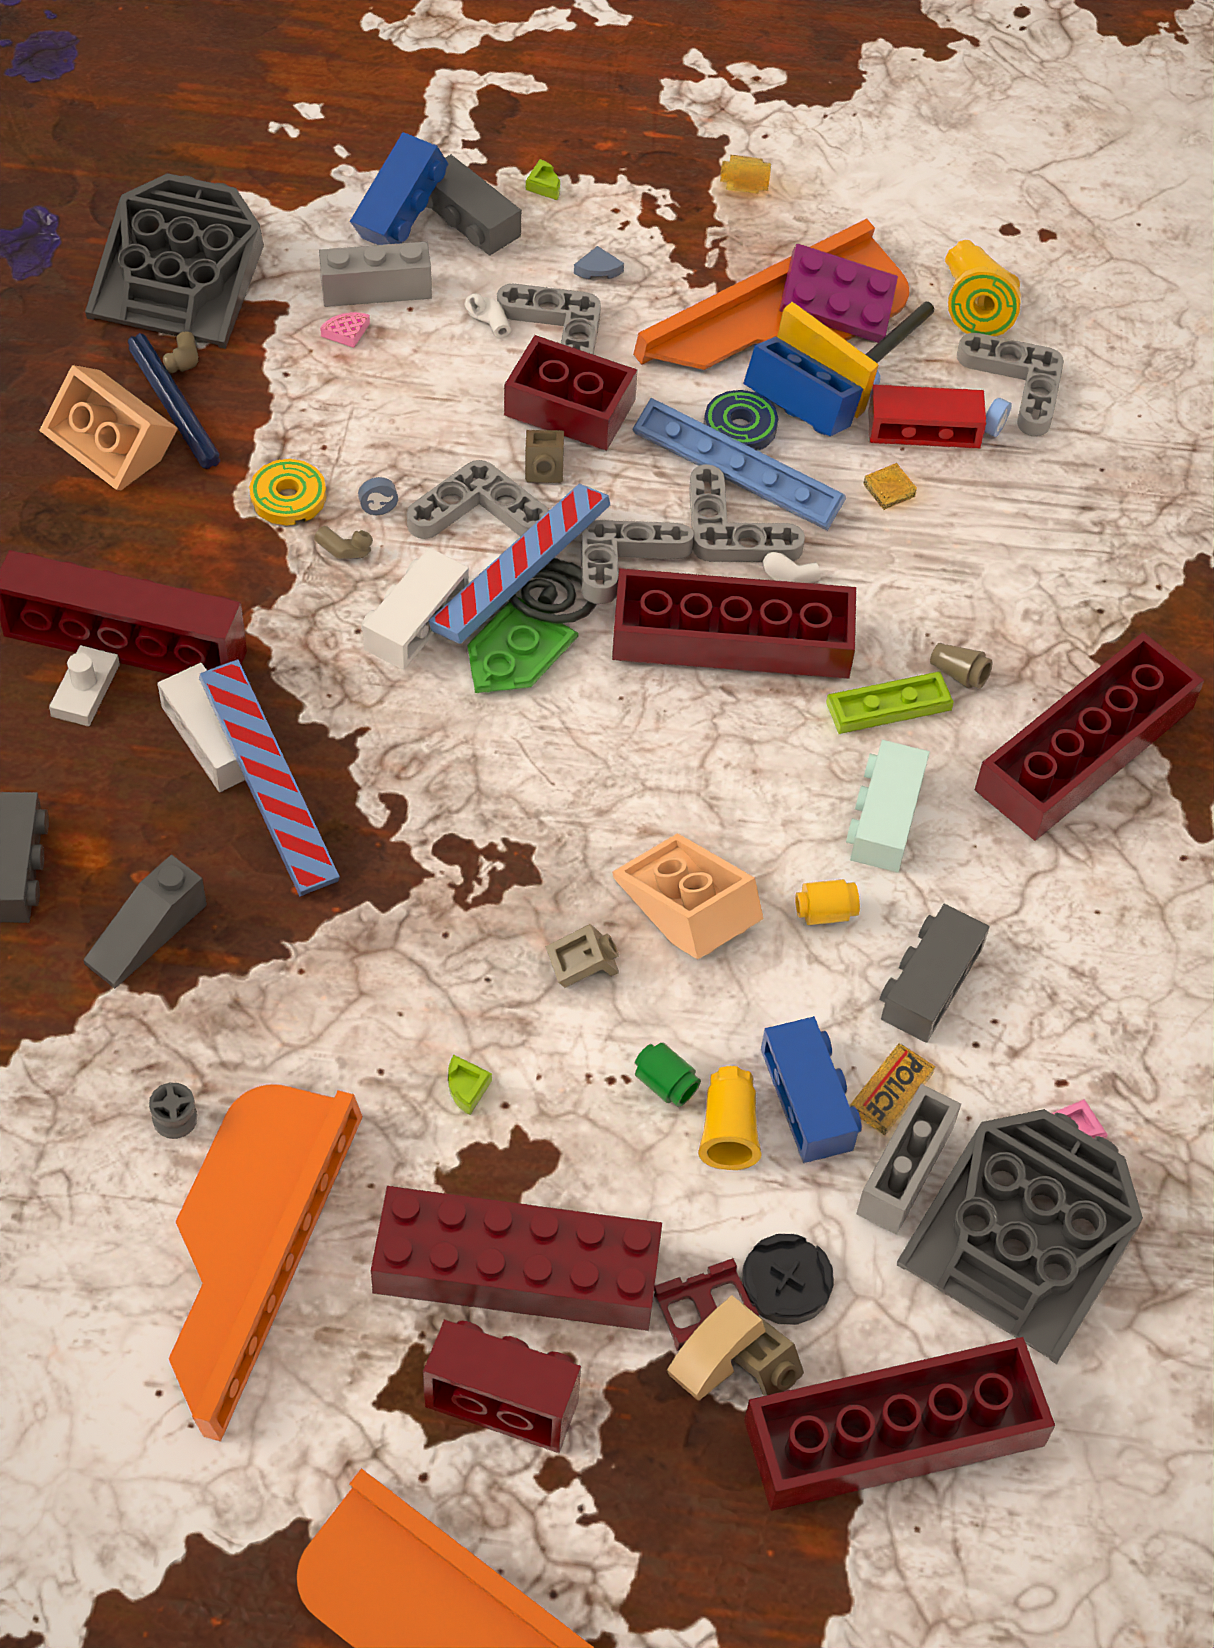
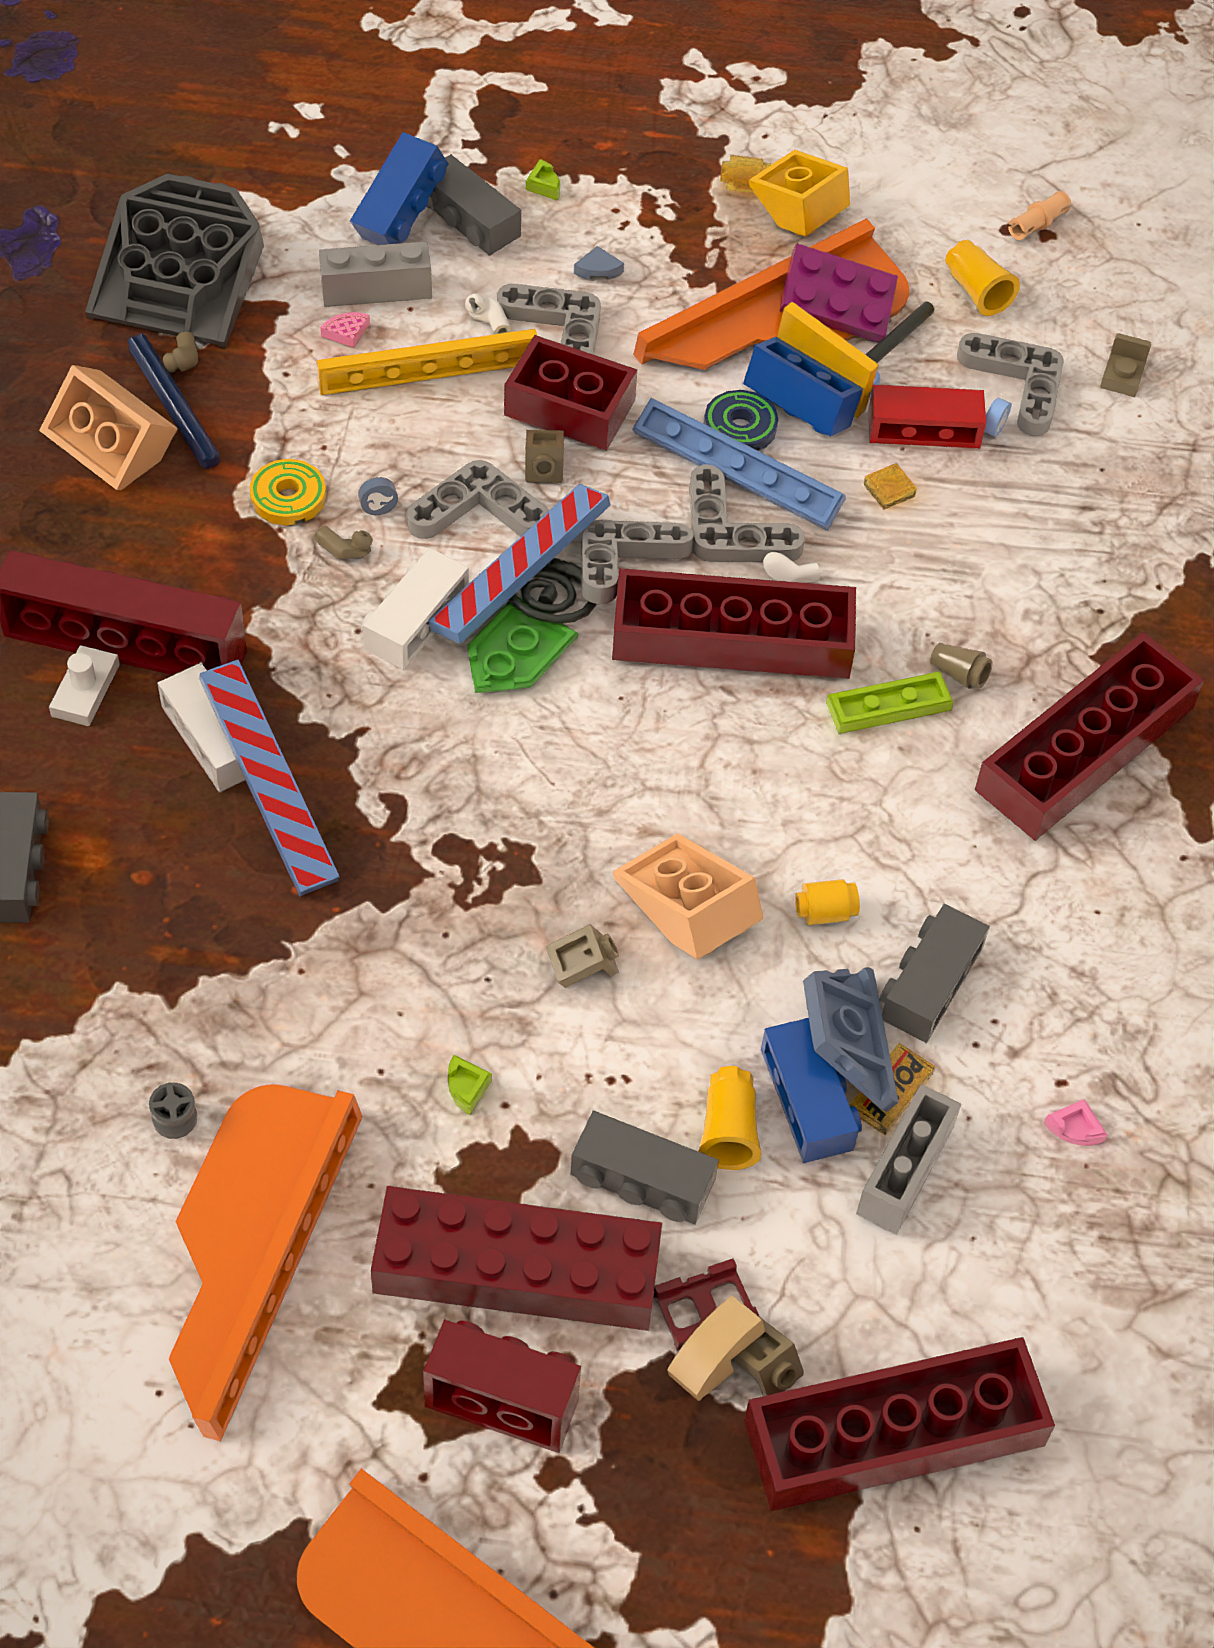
(147, 920): dark grey slope -> none
(422, 362): none -> yellow tile
(643, 1168): none -> dark grey brick
(666, 1074): green brick -> none
(787, 1279): black tile -> none
(802, 191): none -> yellow slope
(851, 1031): none -> sand blue wing
(887, 805): light aqua brick -> none
(990, 283): yellow tile -> none
(1011, 1291): dark grey hinge -> none
(1039, 215): none -> light nougat pin
(1125, 364): none -> dark tan bracket

